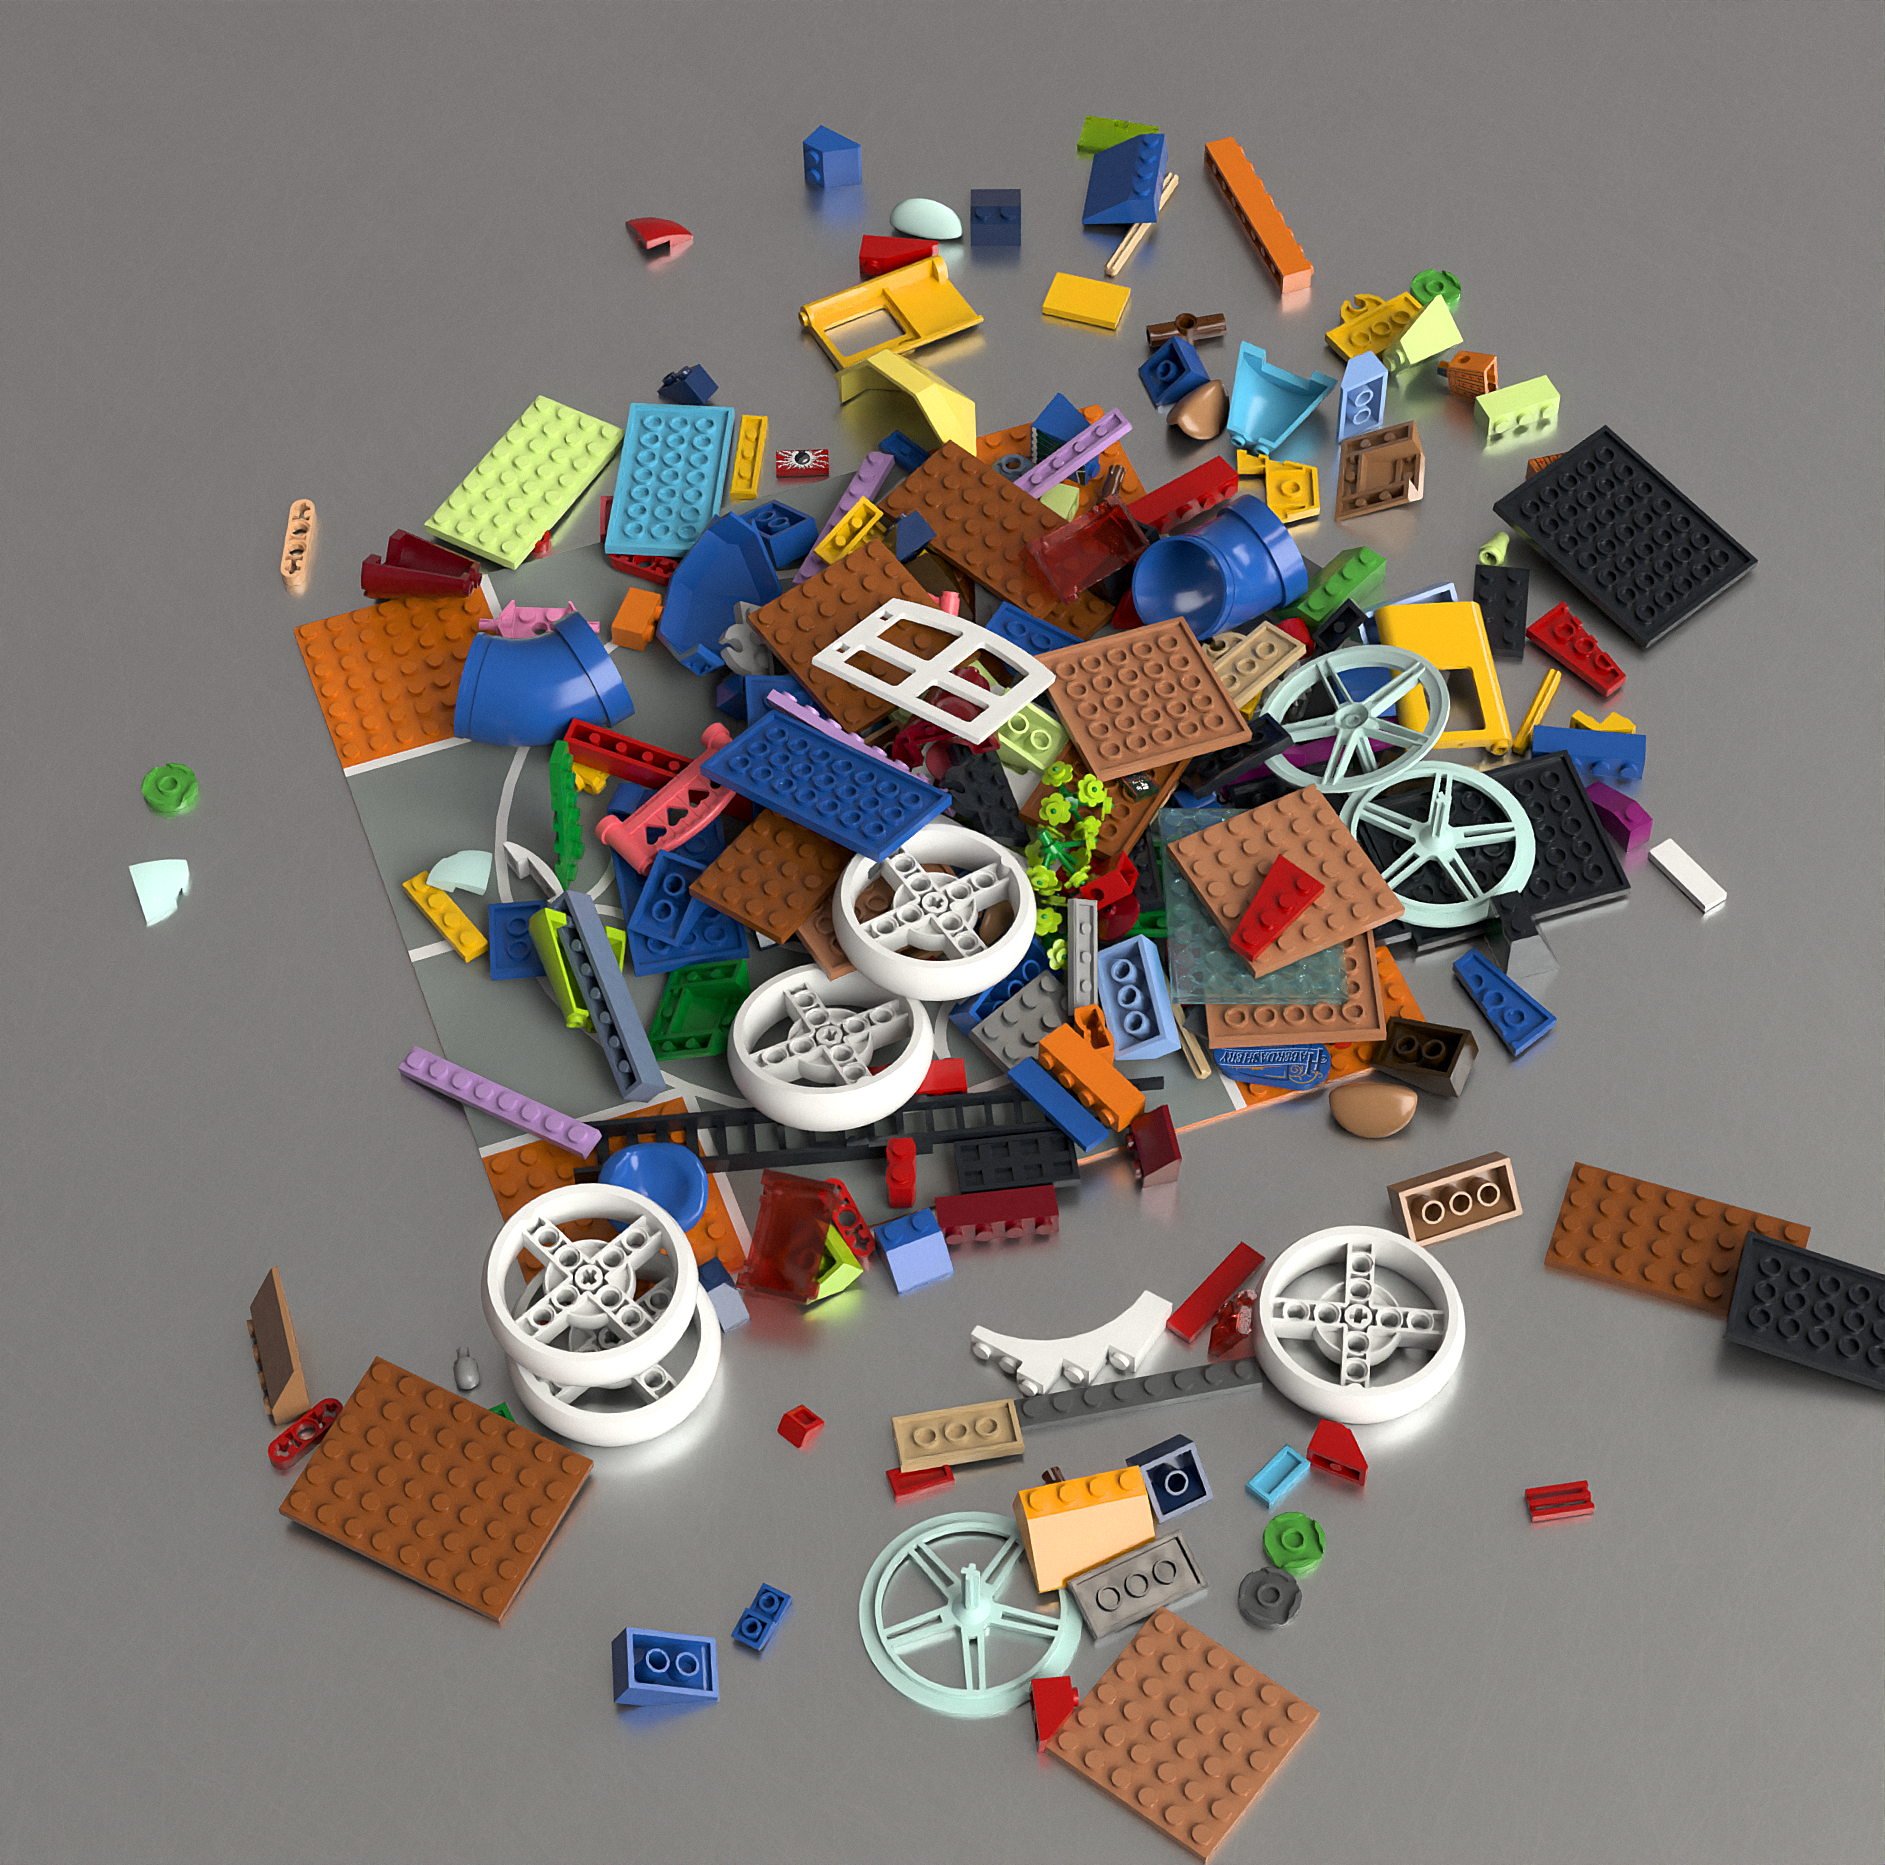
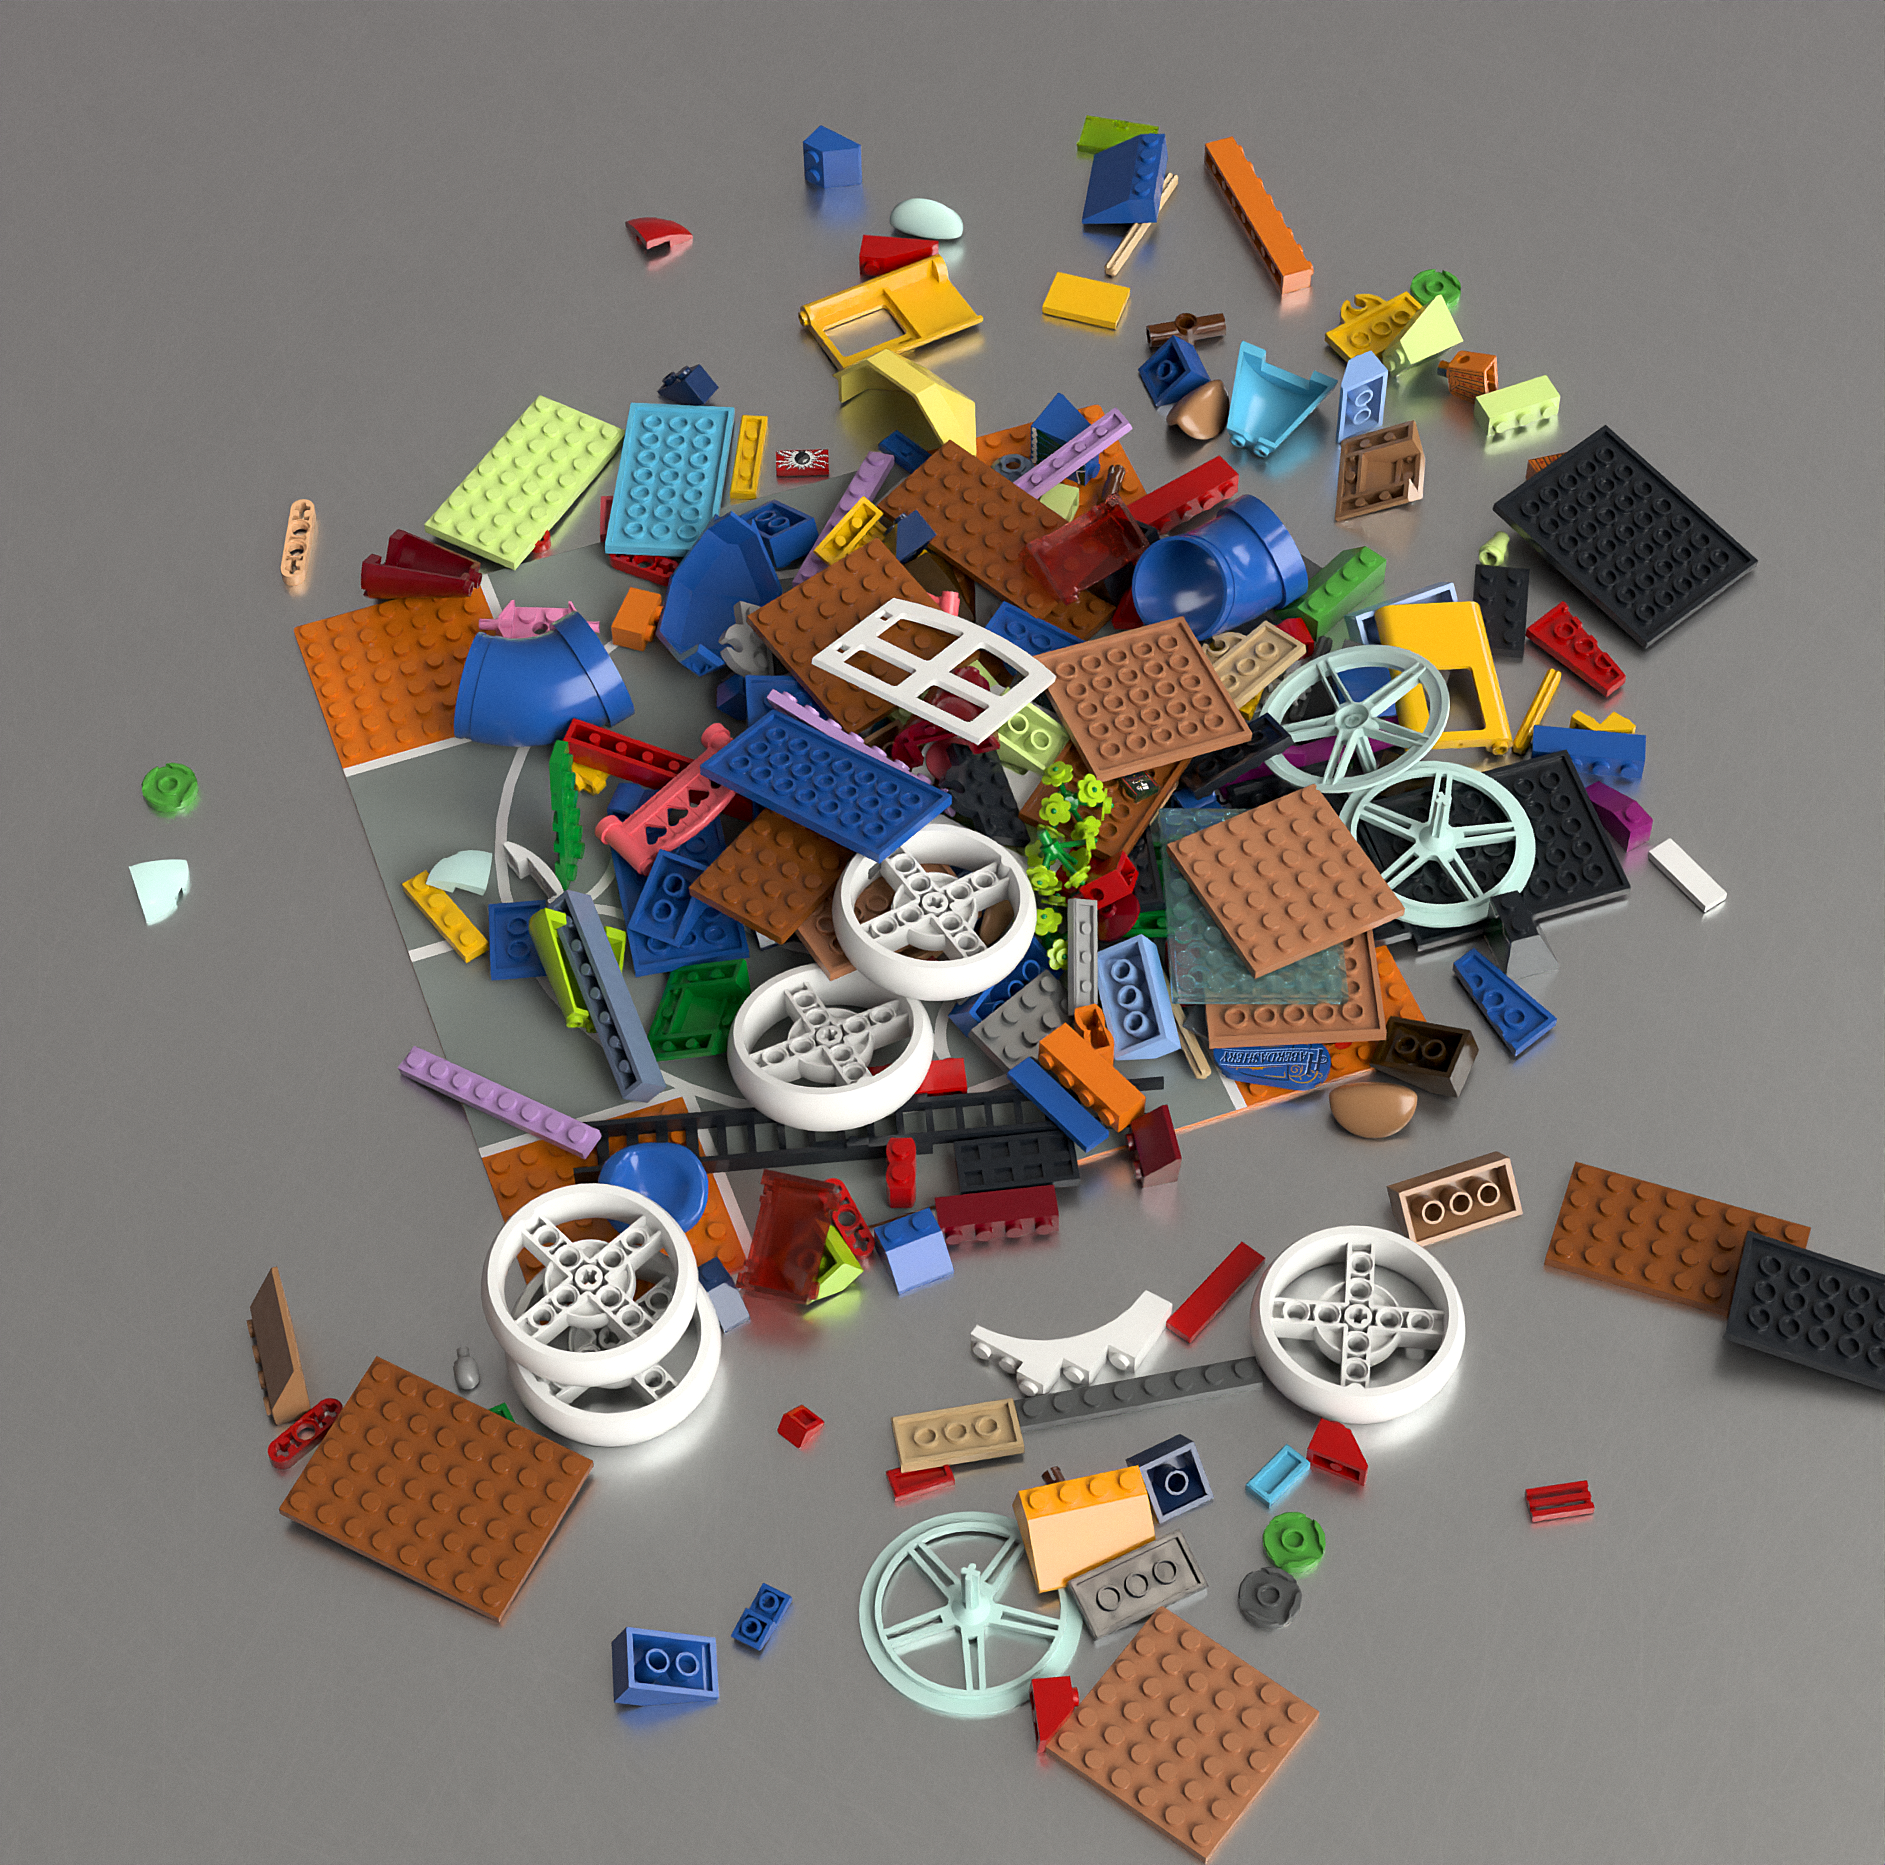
(995, 217): dark blue slope -> none
(1233, 1323): clear red plate -> none
(1275, 907): red wing -> none
(1290, 486): yellow wing -> none
(1339, 626): black slope -> none

